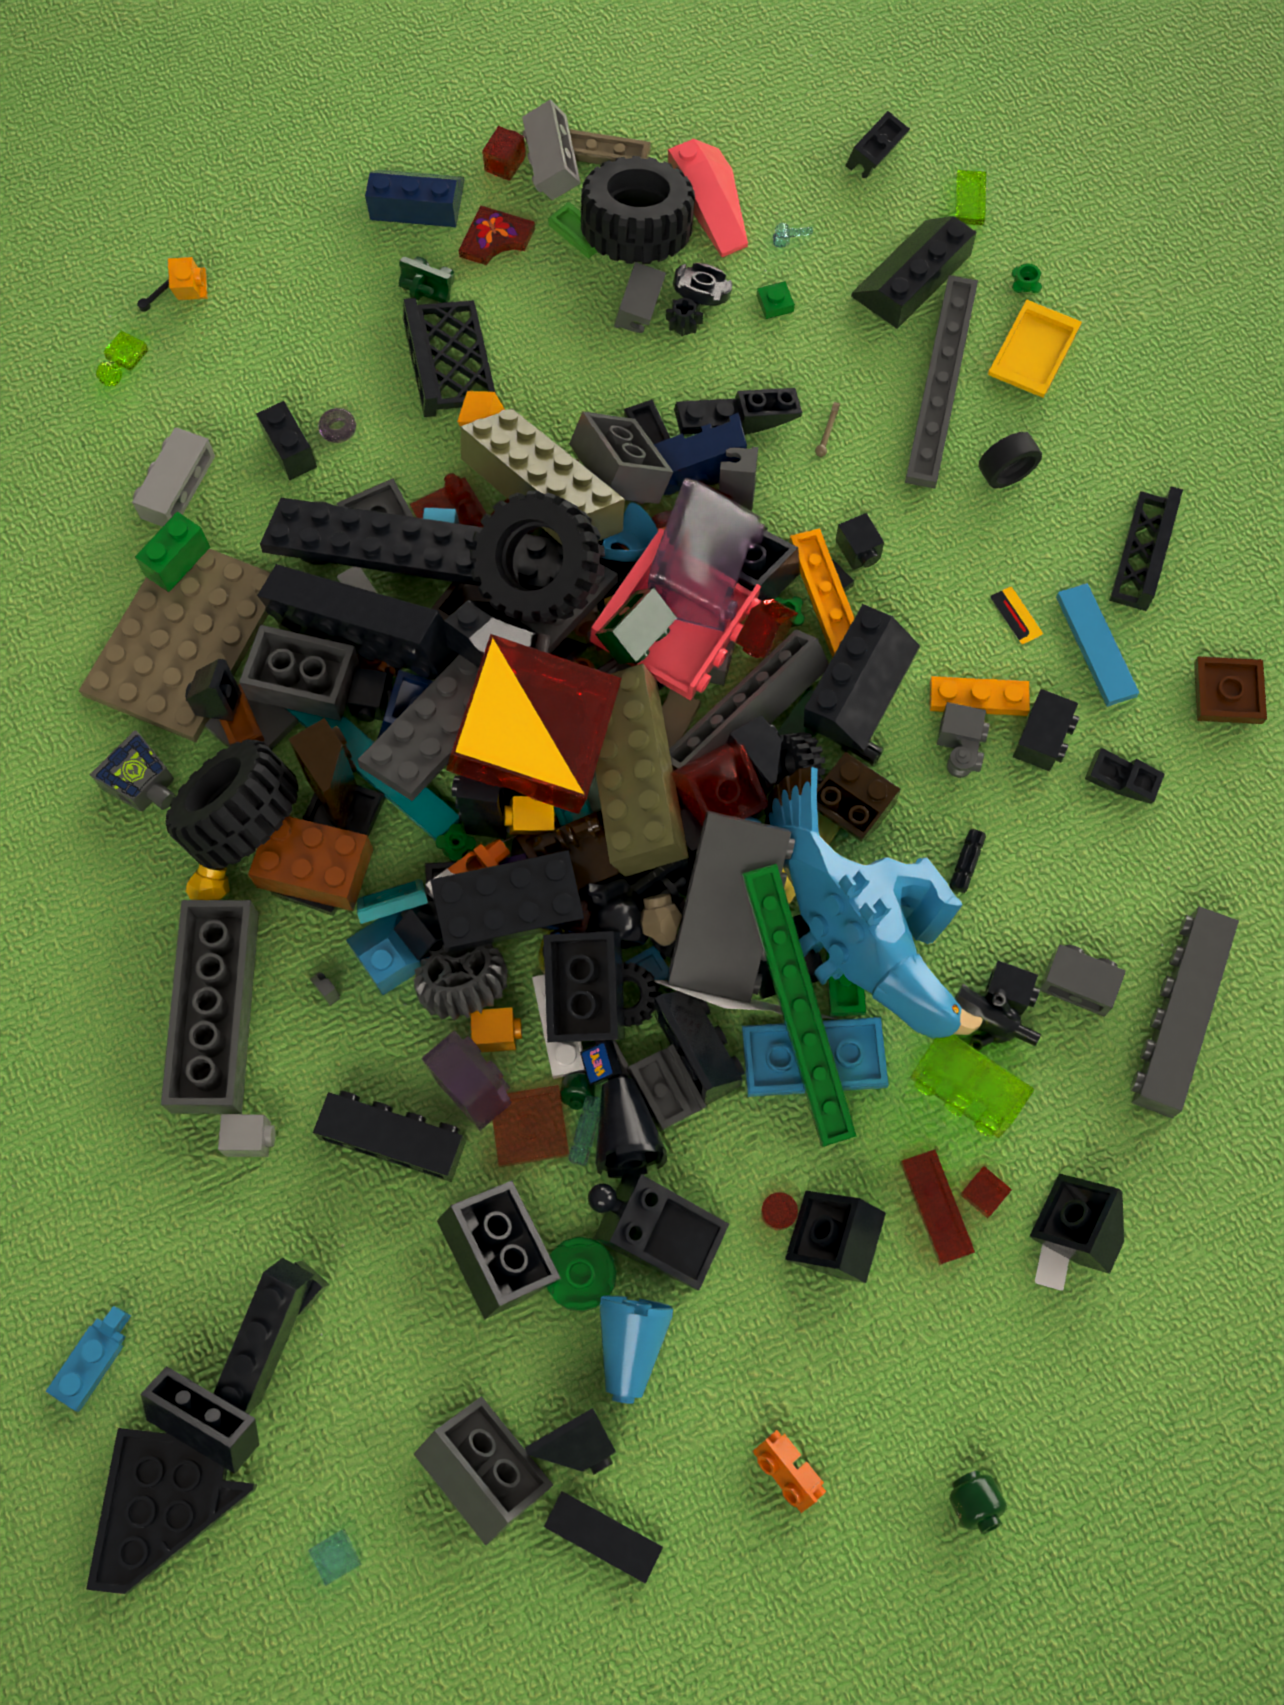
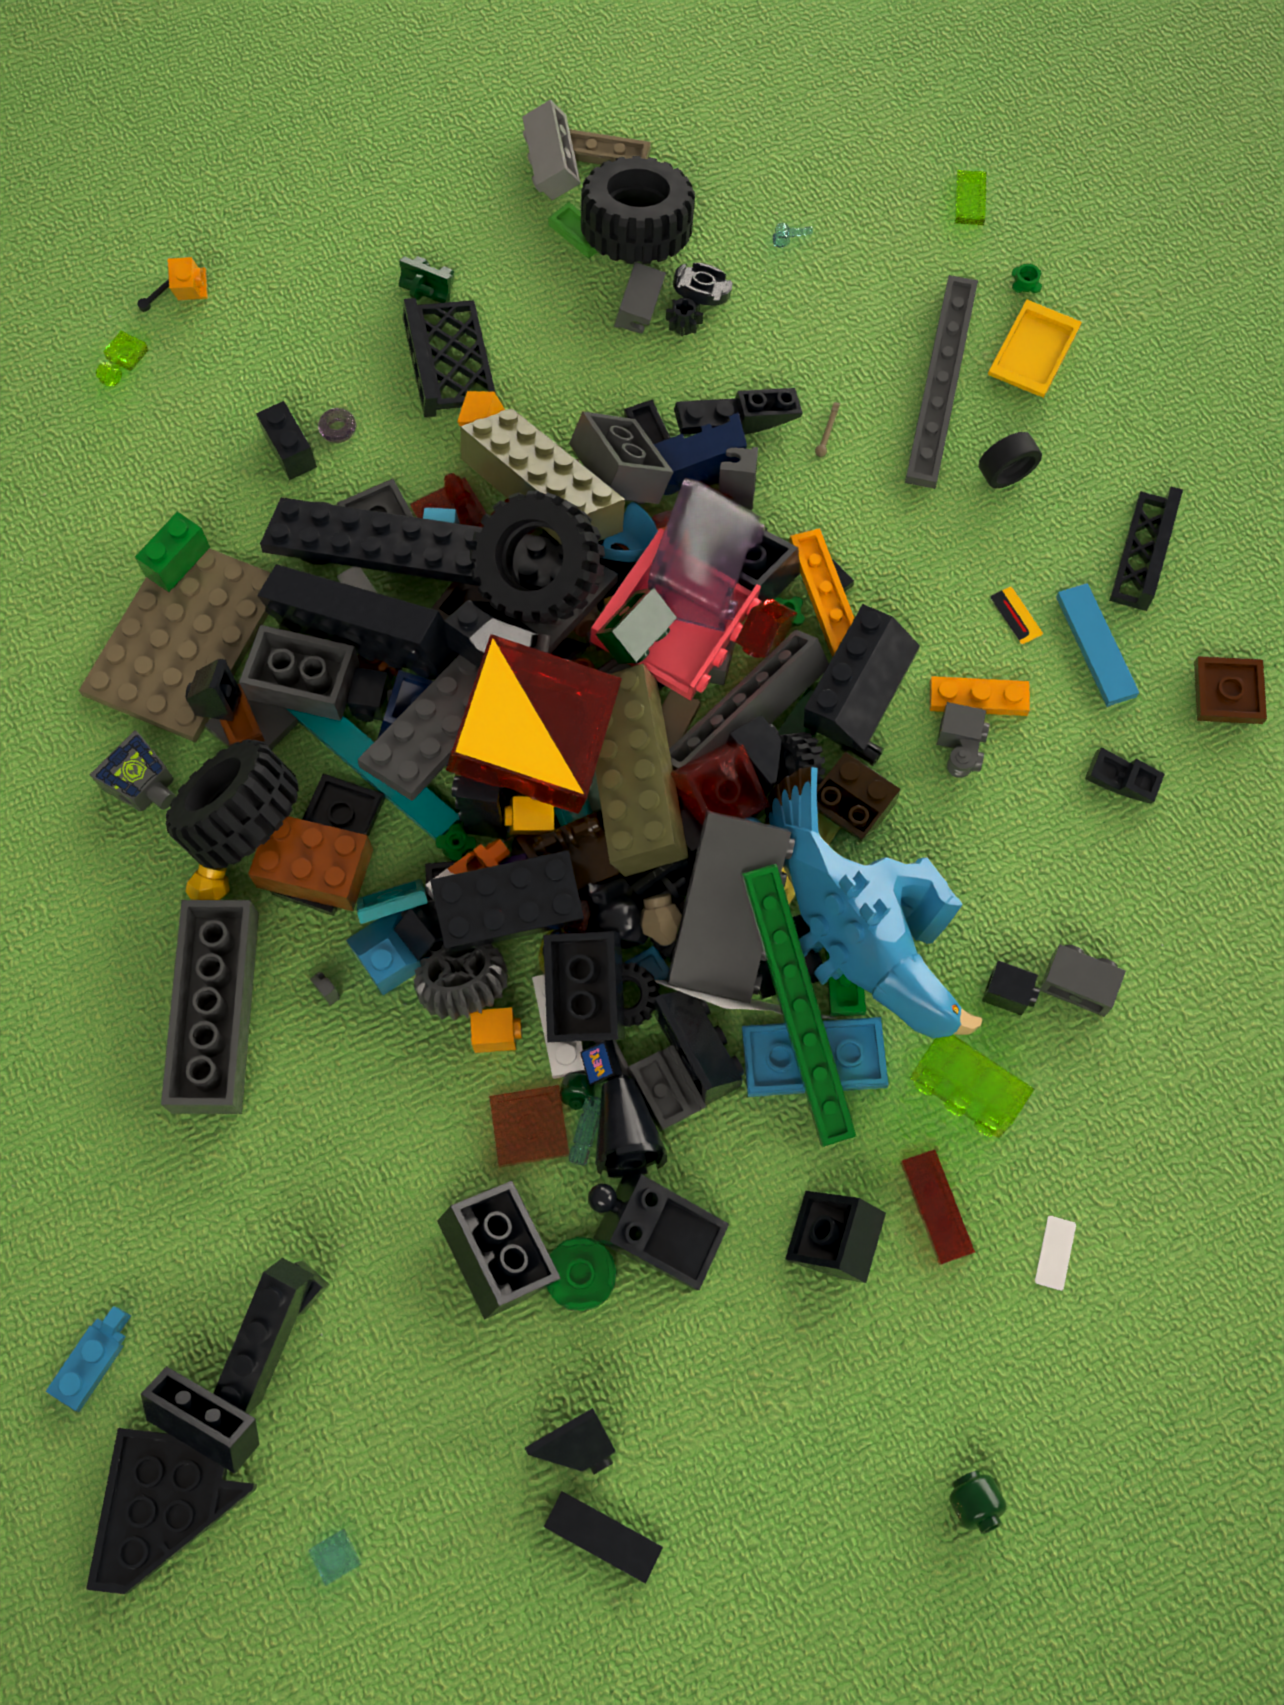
(173, 477): light grey brick -> none
(245, 1135): light grey brick -> none
(327, 768): dark brown slope -> none
(389, 1135): black brick -> none
(414, 197): dark blue slope -> none
(468, 1079): brick -> none
(482, 1469): dark grey slope -> none
(495, 233): clear red tile -> none
(504, 153): clear red brick -> none
(631, 1343): dark azure cone -> none
(715, 193): coral wedge -> none
(775, 300): green plate -> none
(779, 1211): clear red tile -> none
(799, 1486): orange hinge -> none
(859, 541): black brick -> none
(877, 143): black hinge -> none
(916, 269): black slope -> none
(967, 860): black axle -> none
(985, 1192): clear red tile -> none
(998, 1018): black piece -> none
(1045, 730): black brick -> none
(1082, 1222): black slope -> none
(1184, 1012): dark grey brick -> none

